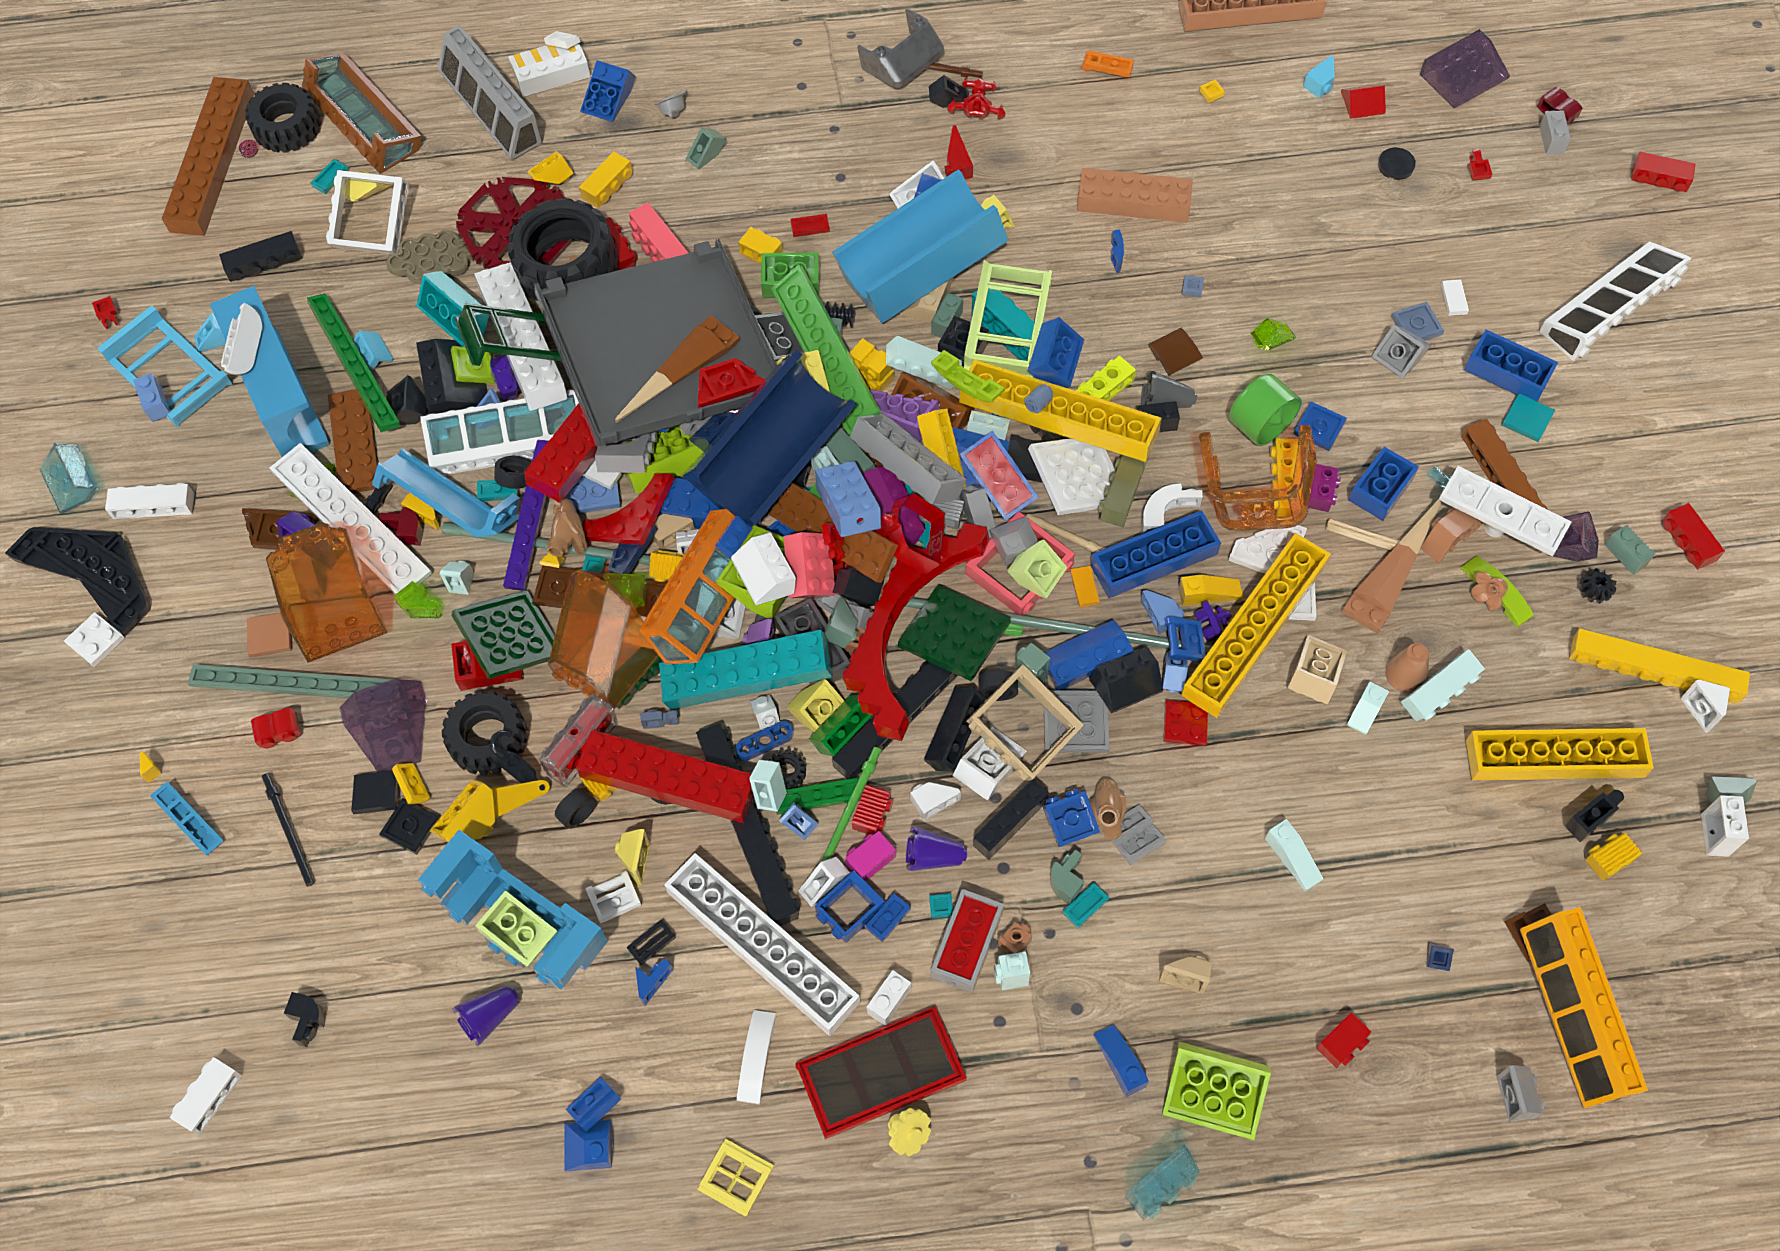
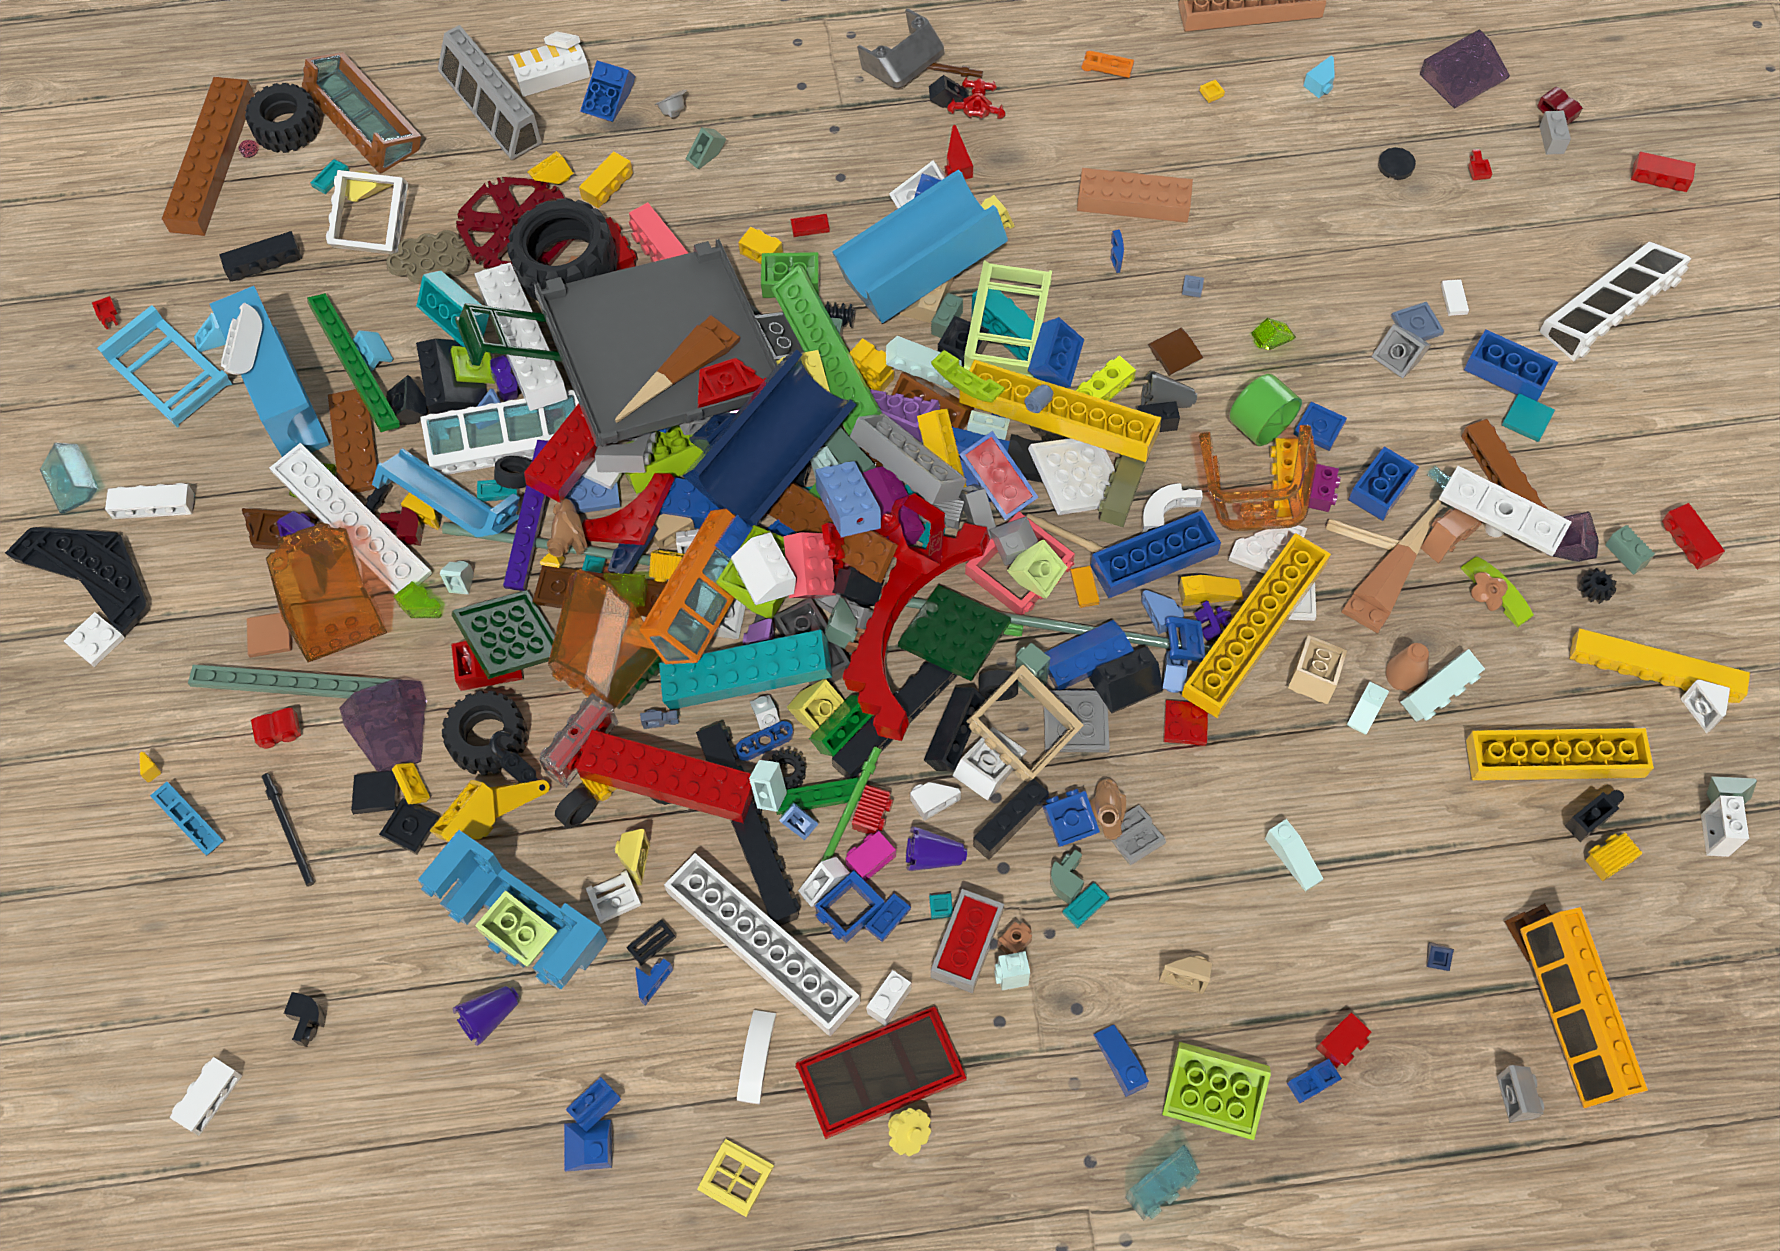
(151, 397): medium blue brick -> none
(1314, 1081): none -> blue slope
(1364, 100): red slope -> none

